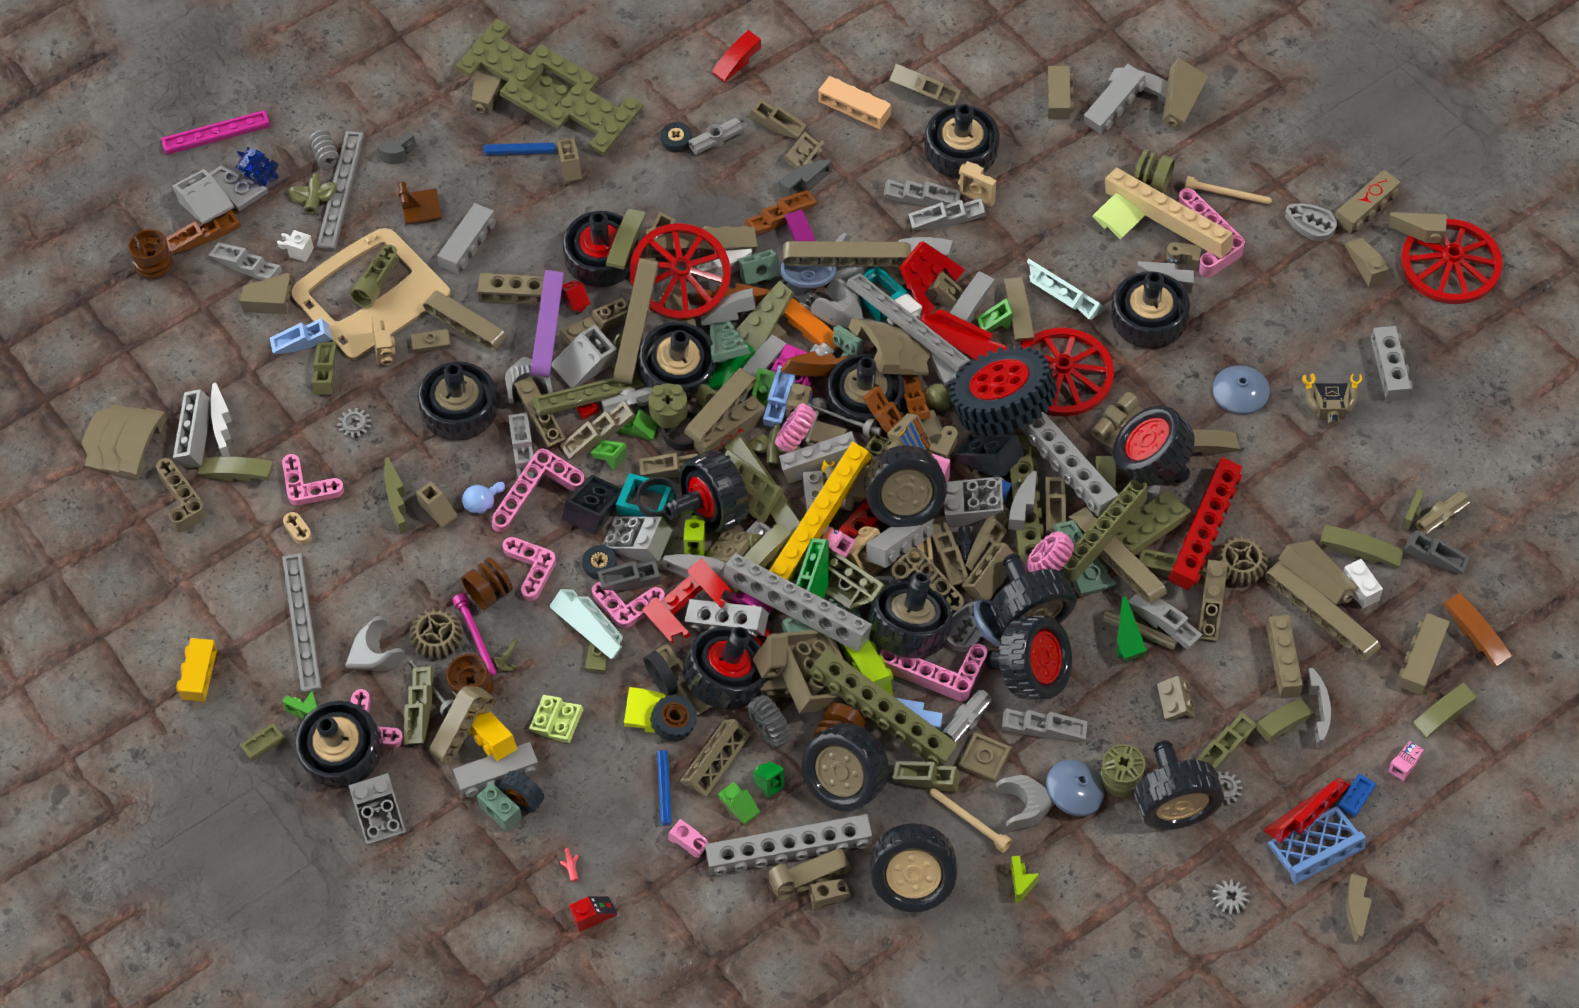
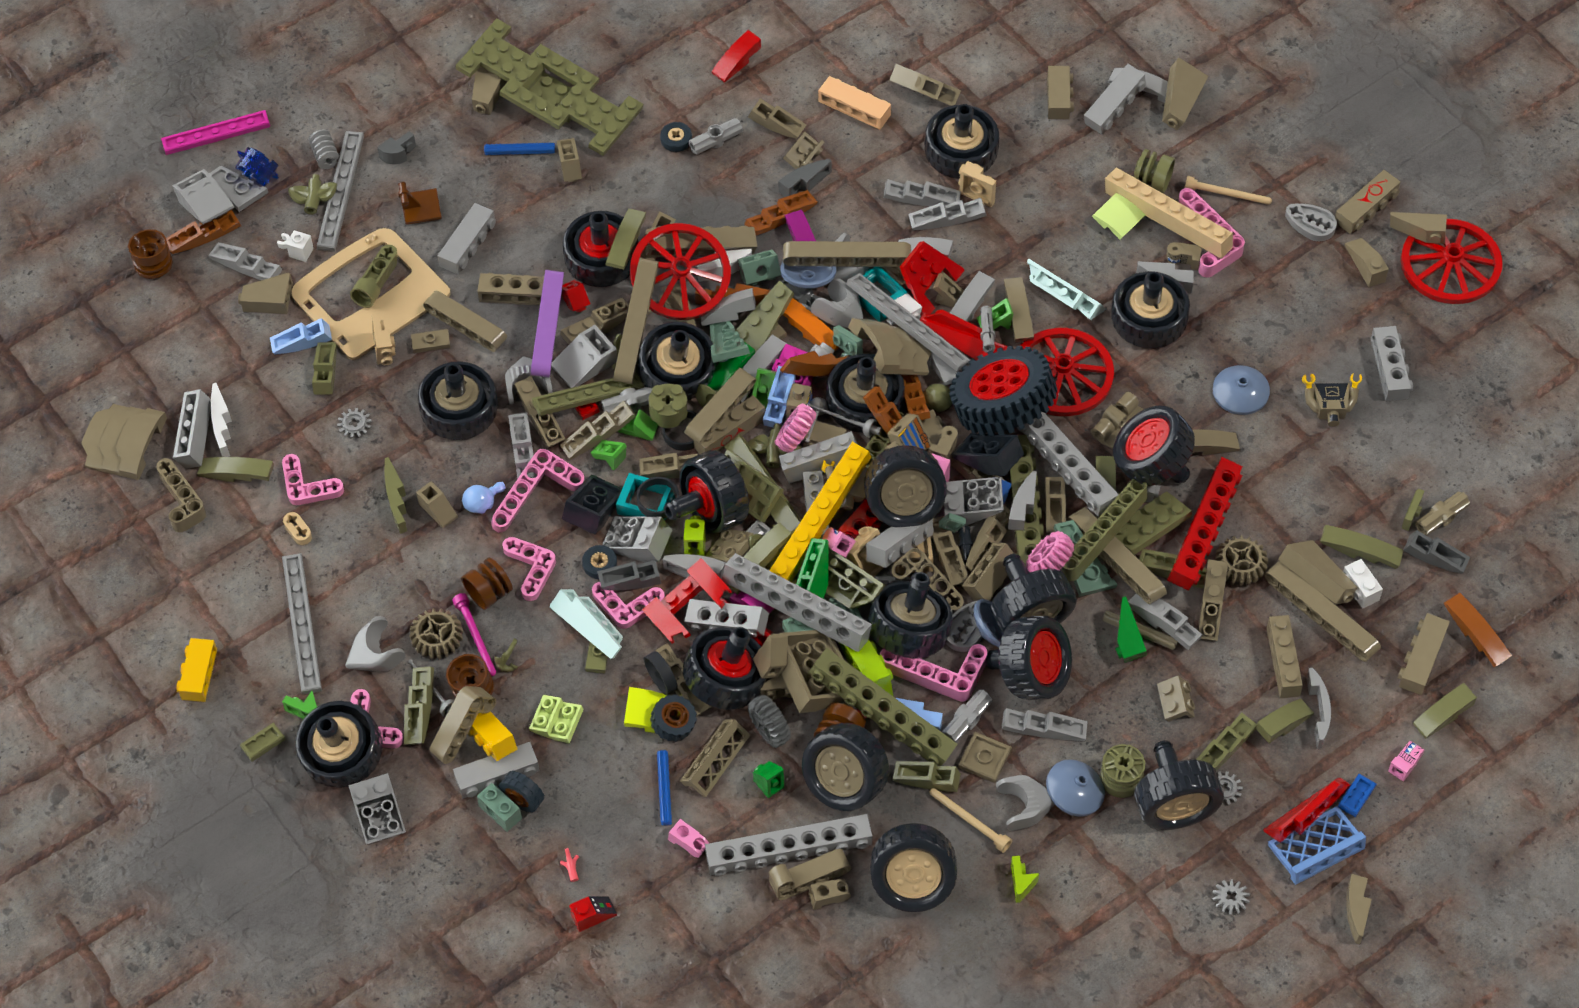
(739, 802): bright green slope -> none
(952, 522): none -> sand green tile
(987, 334): none -> light grey pin

